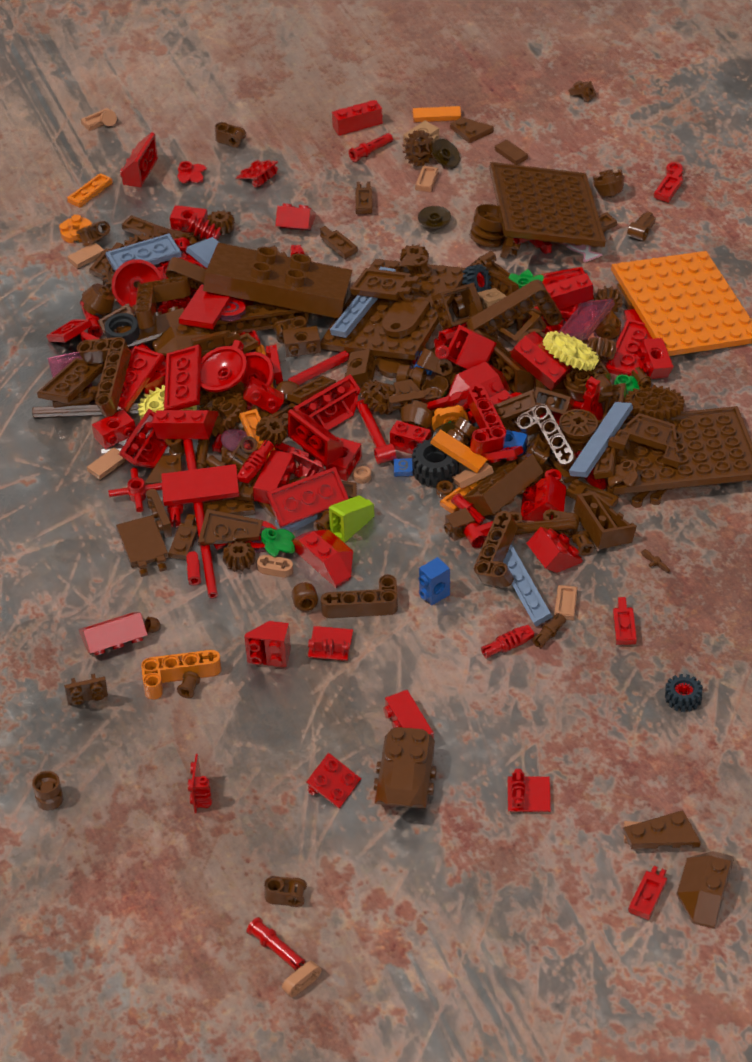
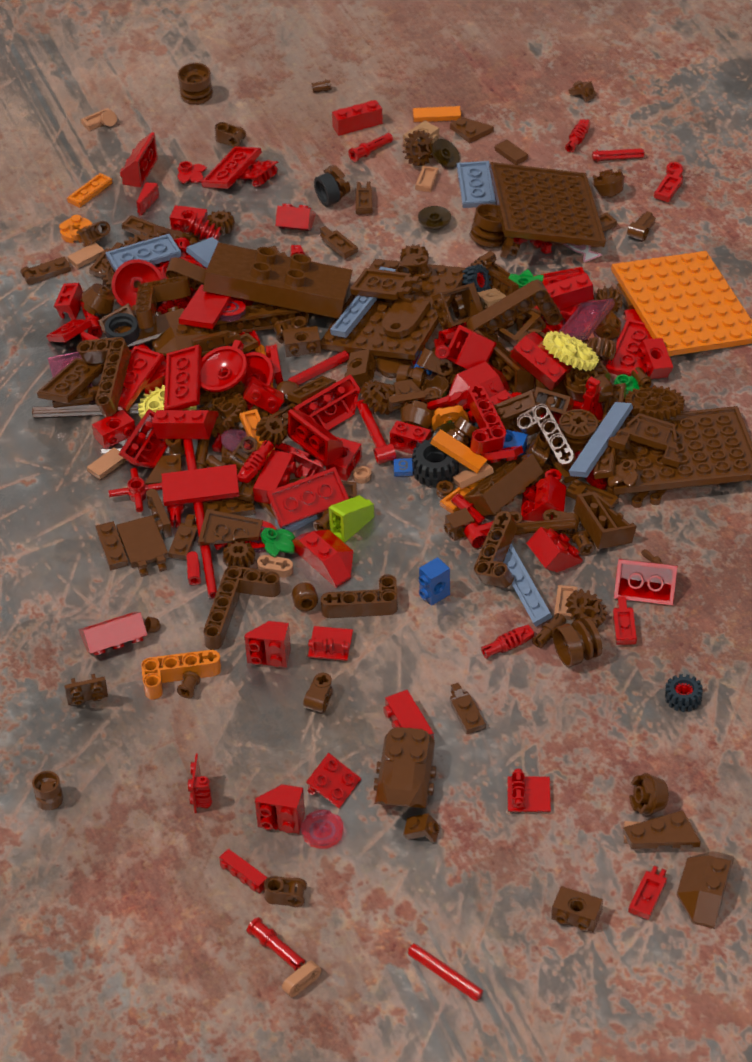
(45, 270): none -> reddish brown plate
(69, 300): none -> red hinge
(111, 545): none -> reddish brown plate
(147, 197): none -> red slope
(195, 83): none -> reddish brown wheel
(231, 167): none -> red tile
(236, 581): none -> reddish brown beam
(243, 870): none -> red piece
(281, 809): none -> red slope
(319, 693): none -> reddish brown piece
(321, 86): none -> reddish brown pin
(322, 829): none -> clear pink tile
(326, 189): none -> black tyre
(344, 187): none -> reddish brown plate
(421, 826): none -> reddish brown bracket
(445, 972): none -> red axle
(466, 710): none -> reddish brown hinge
(475, 184): none -> sand blue tile
(577, 135): none -> red hinge
(577, 641): none -> reddish brown wheel
(585, 604): none -> reddish brown gear
(588, 909): none -> reddish brown brick
(617, 154): none -> red axle
(645, 581): none -> slope
(649, 794): none -> reddish brown cone

